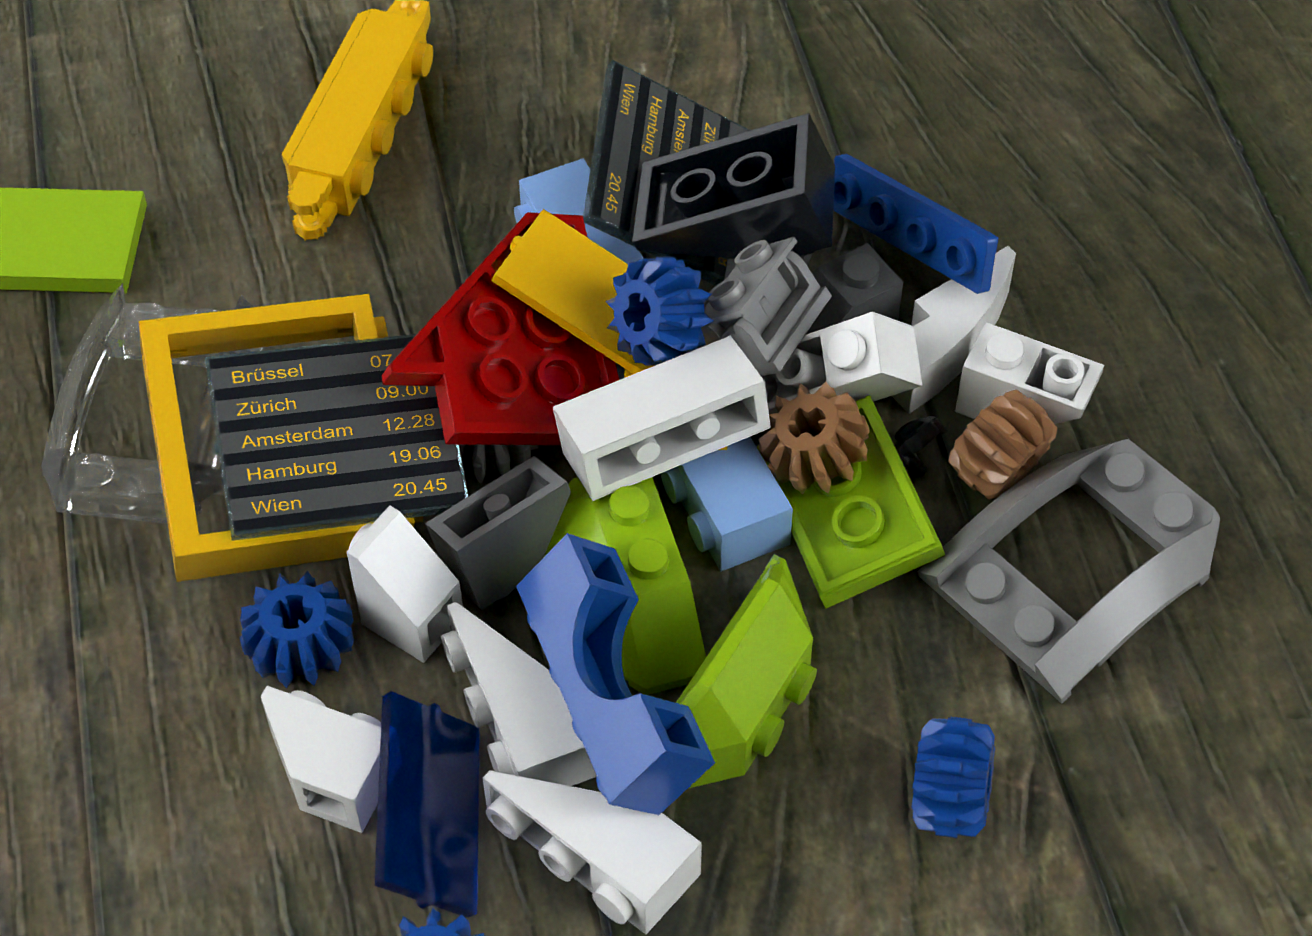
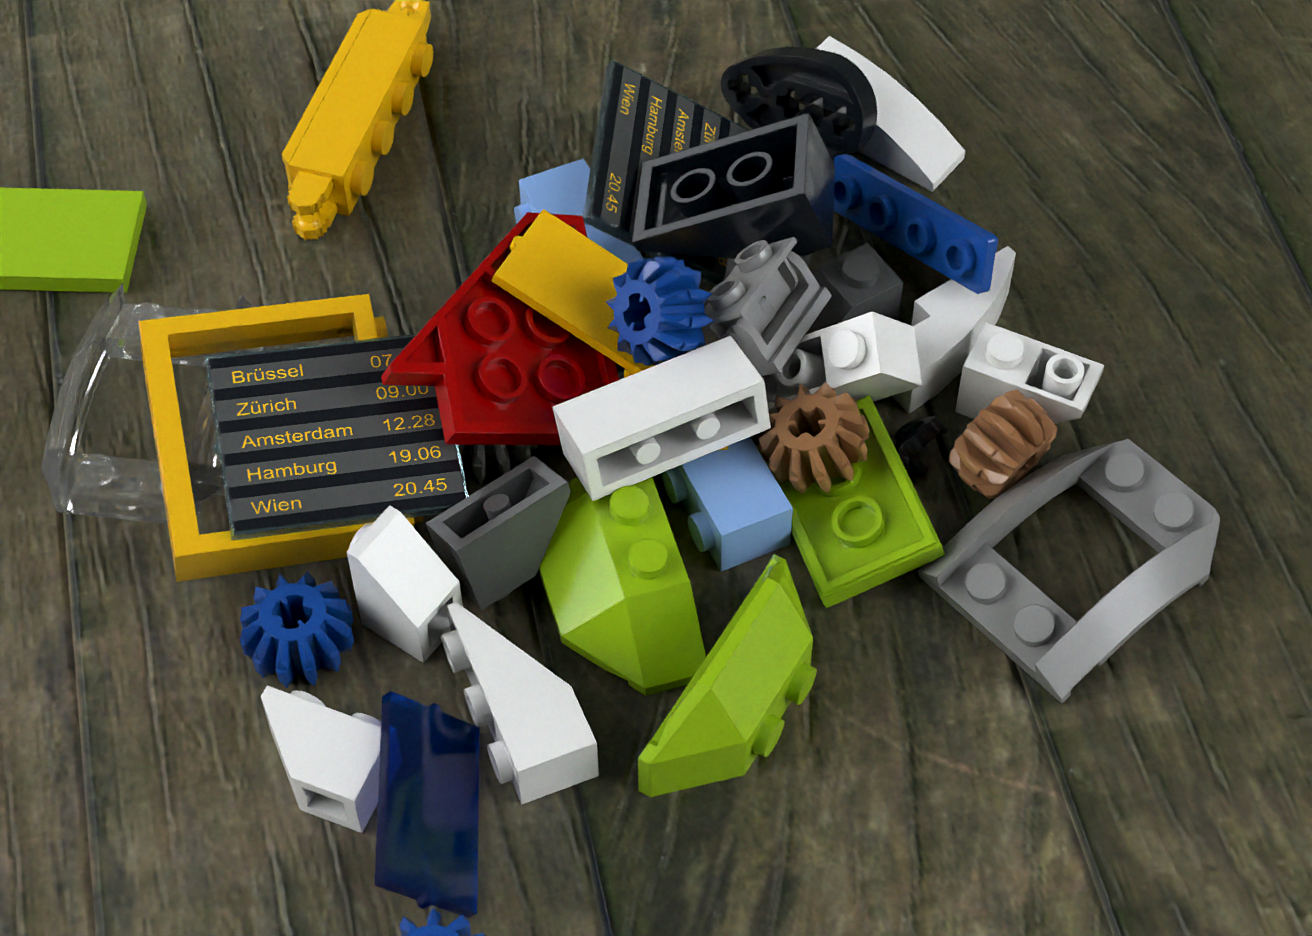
(624, 856): white slope -> none
(637, 743): blue arch -> none
(813, 75): none -> black piece
(905, 132): none -> white slope
(953, 777): blue gear -> none

